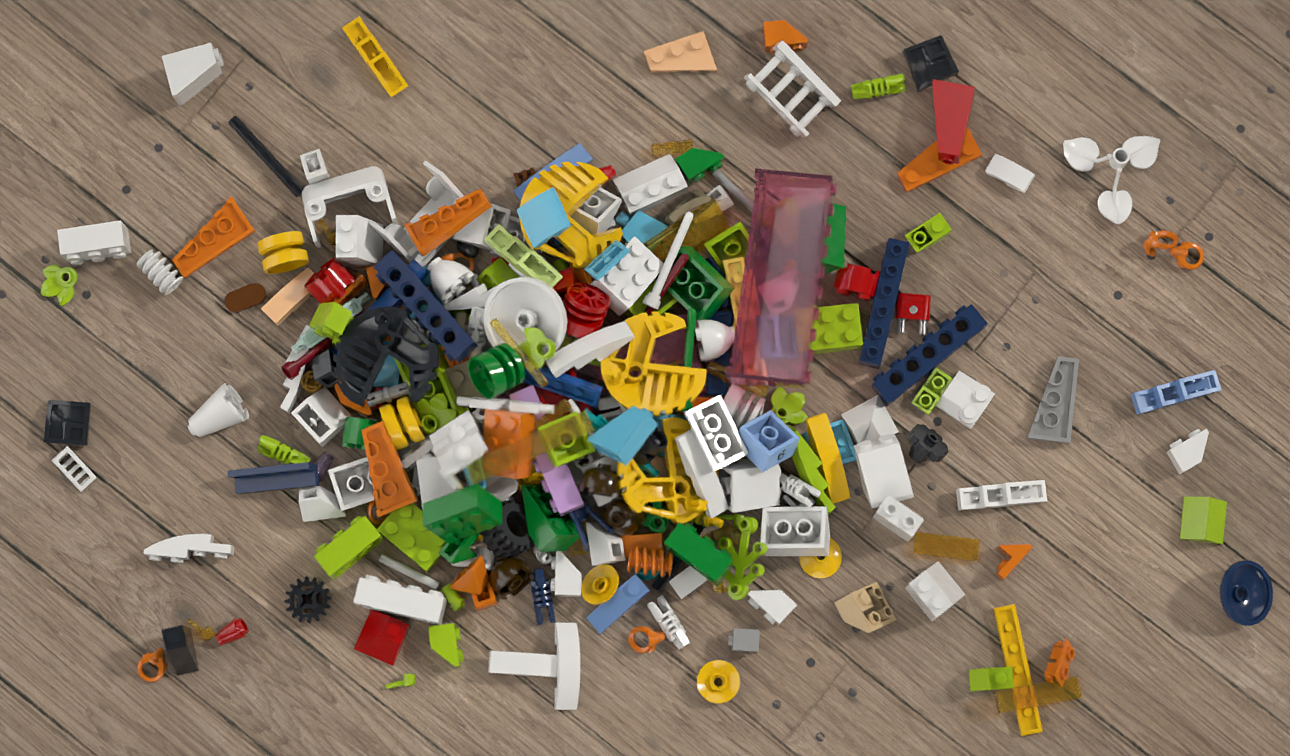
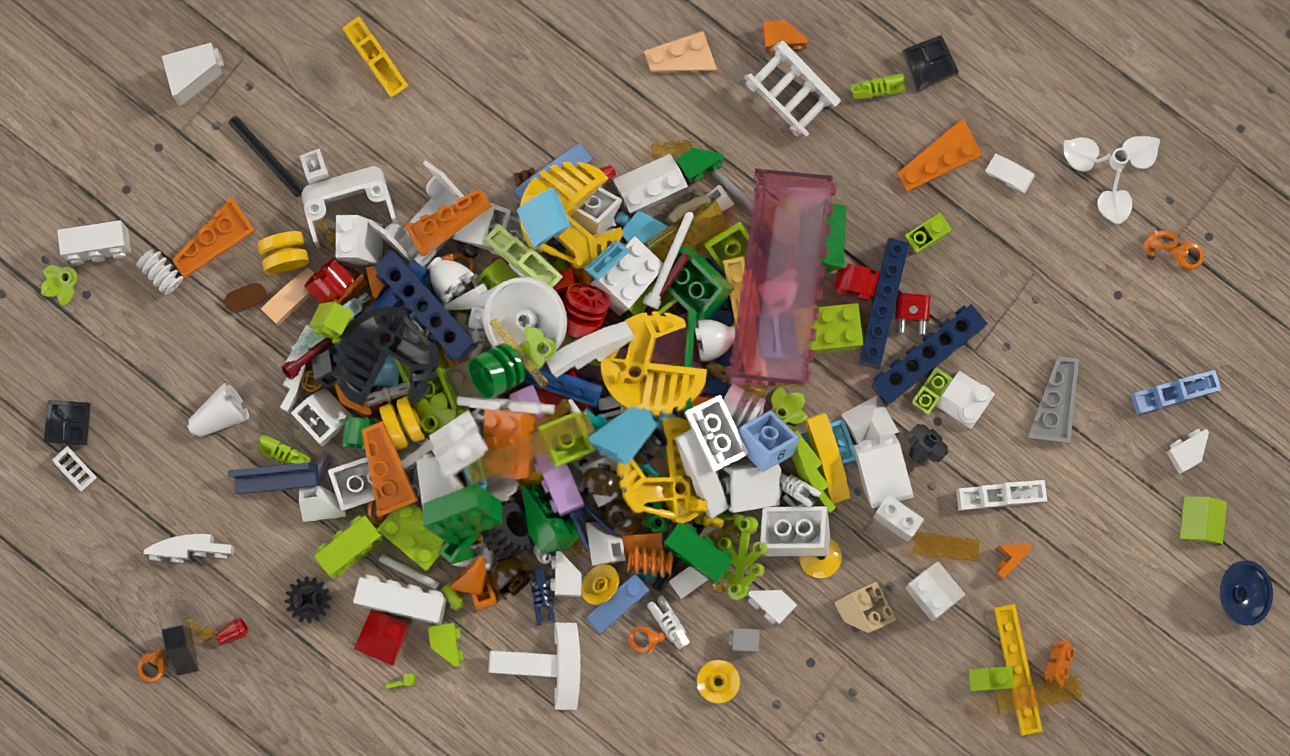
(952, 115): red slope -> none

